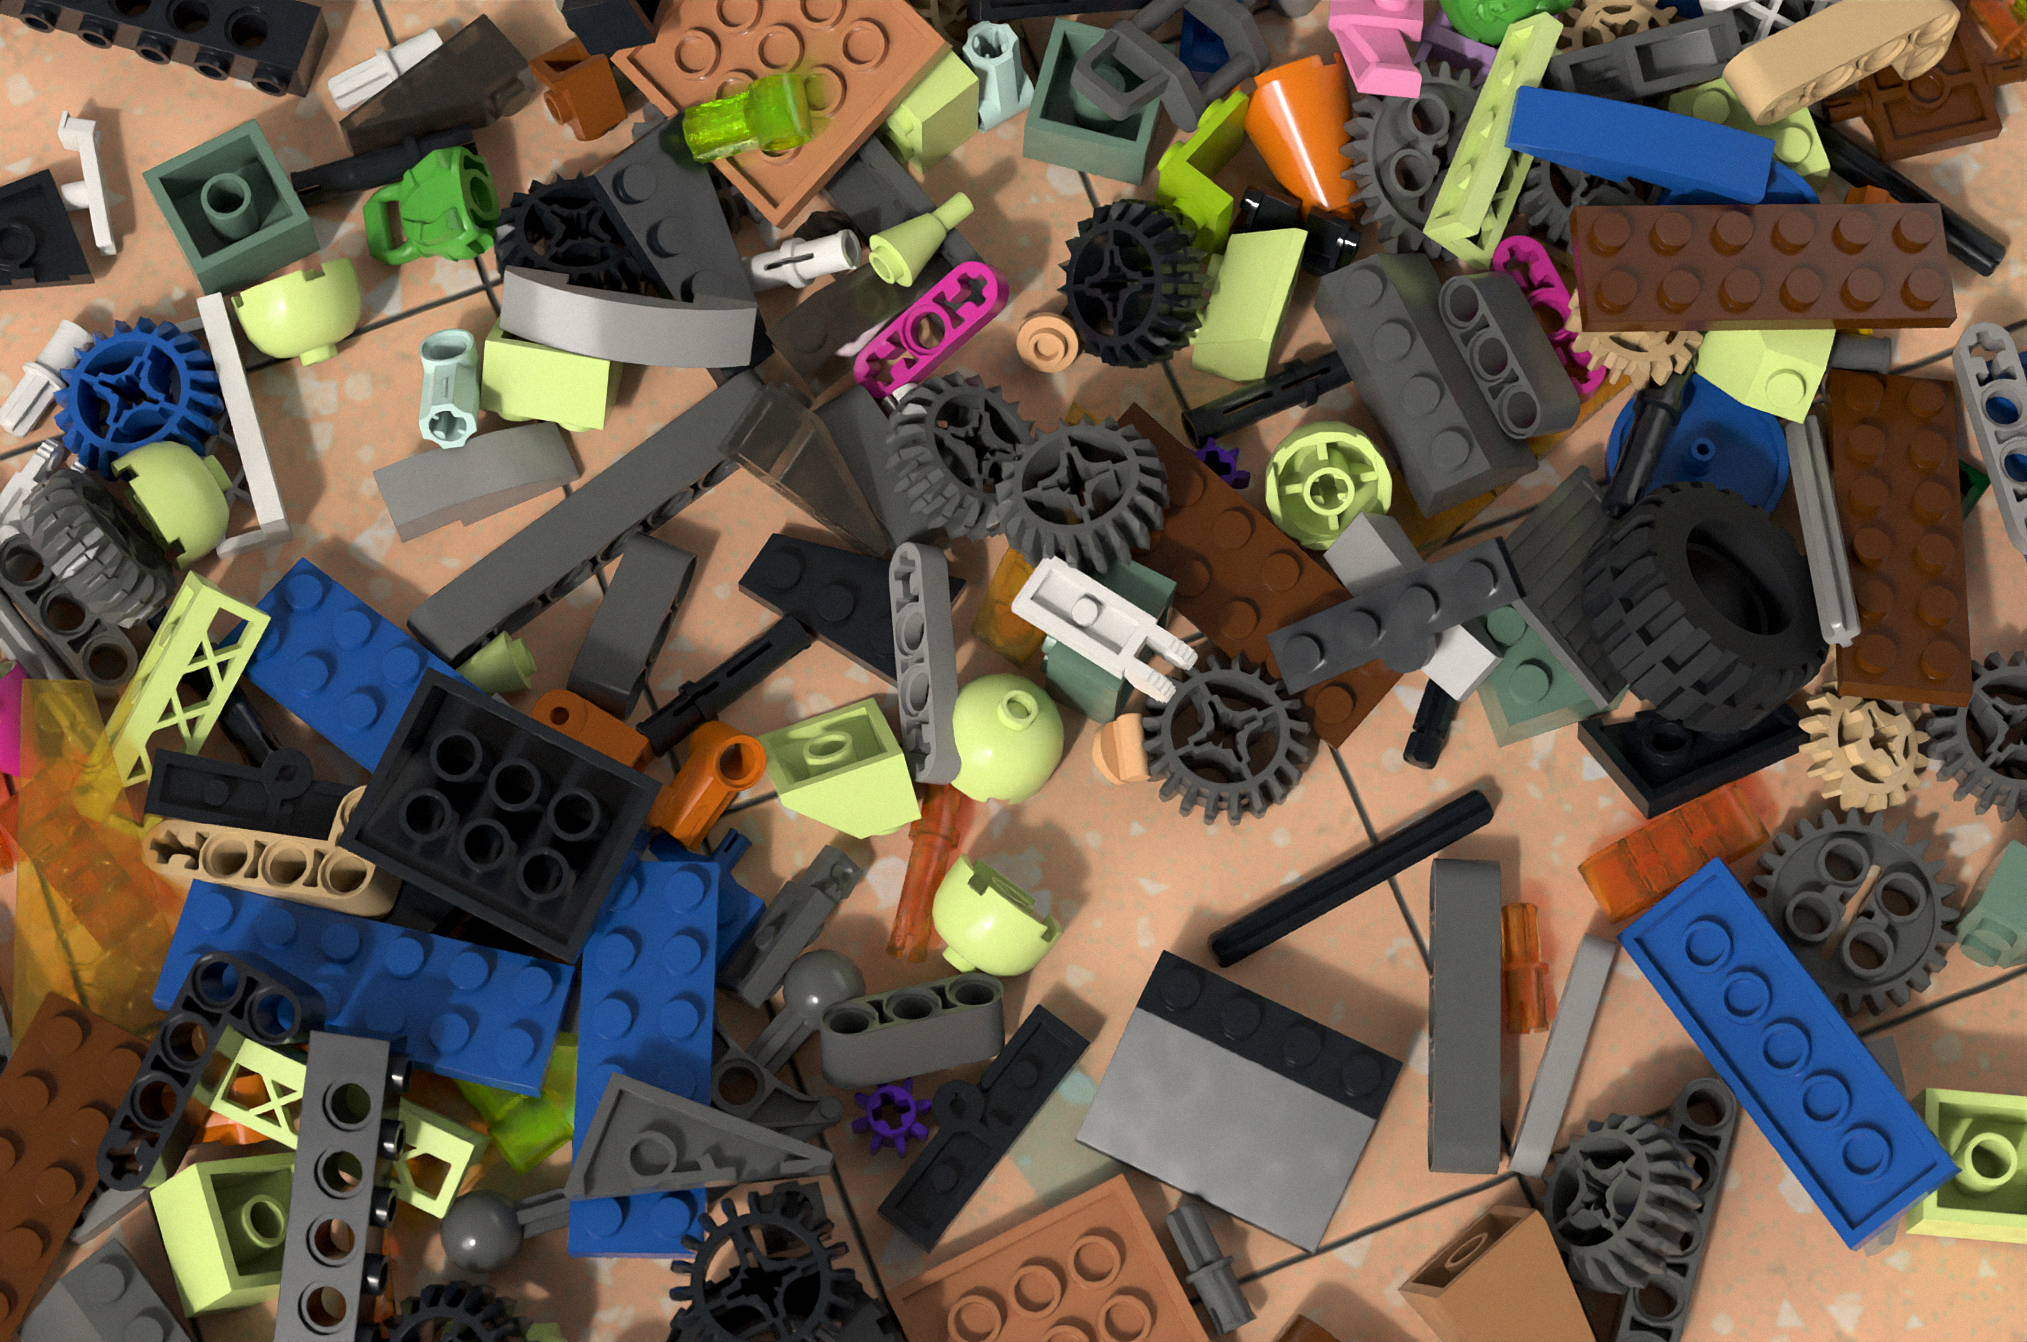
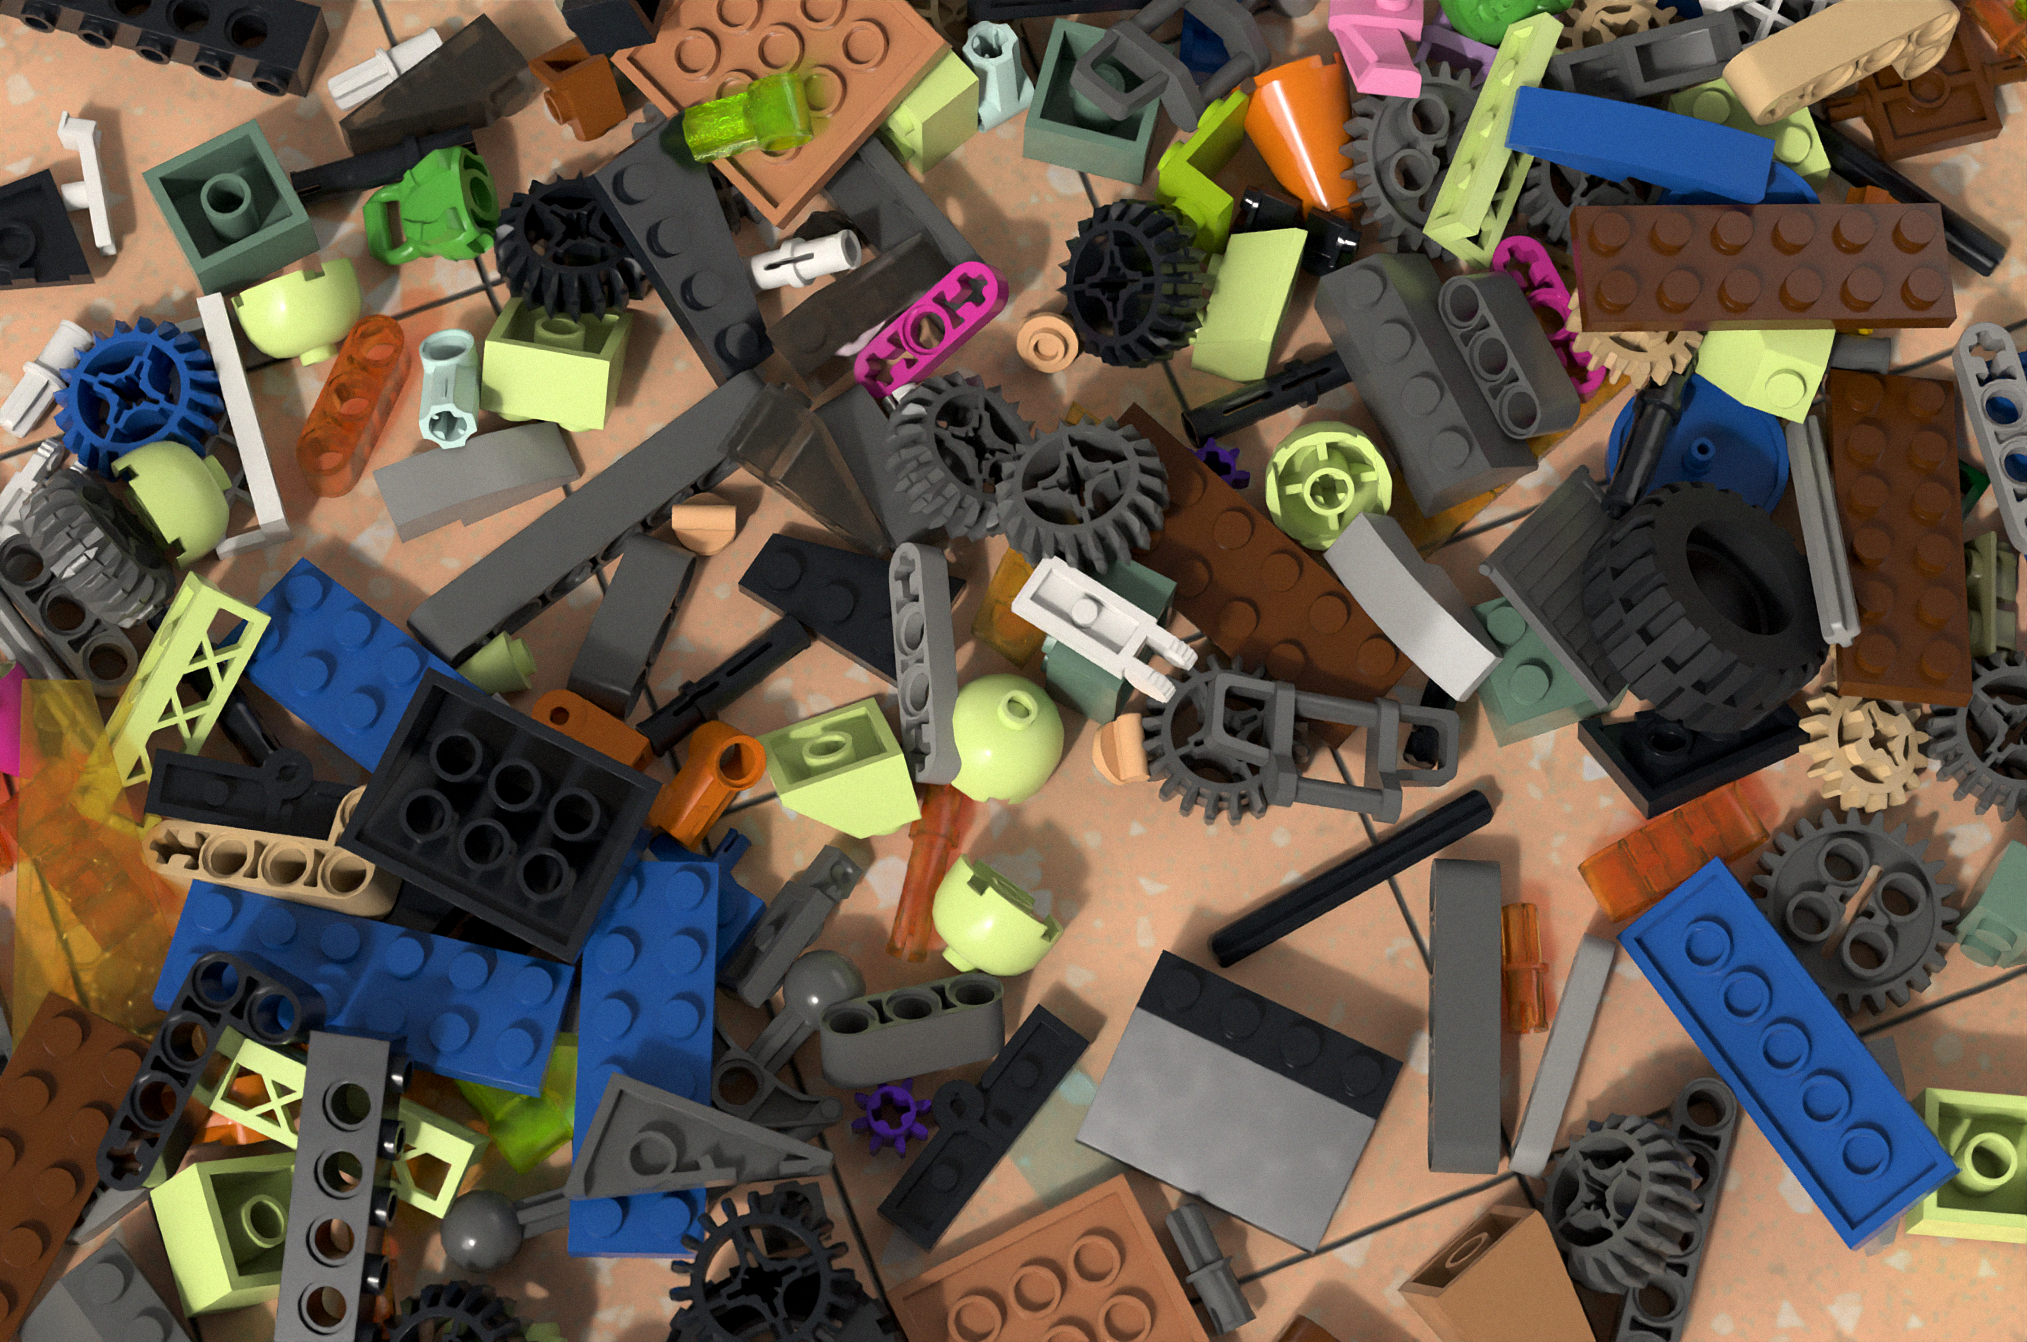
(352, 378): none -> clear orange beam
(625, 325): light grey slope -> none
(705, 523): none -> light nougat plate
(907, 247): yellowish green cone -> none
(1278, 773): none -> dark grey bar
(1397, 618): black hinge -> none
(1990, 579): none -> olive hinge

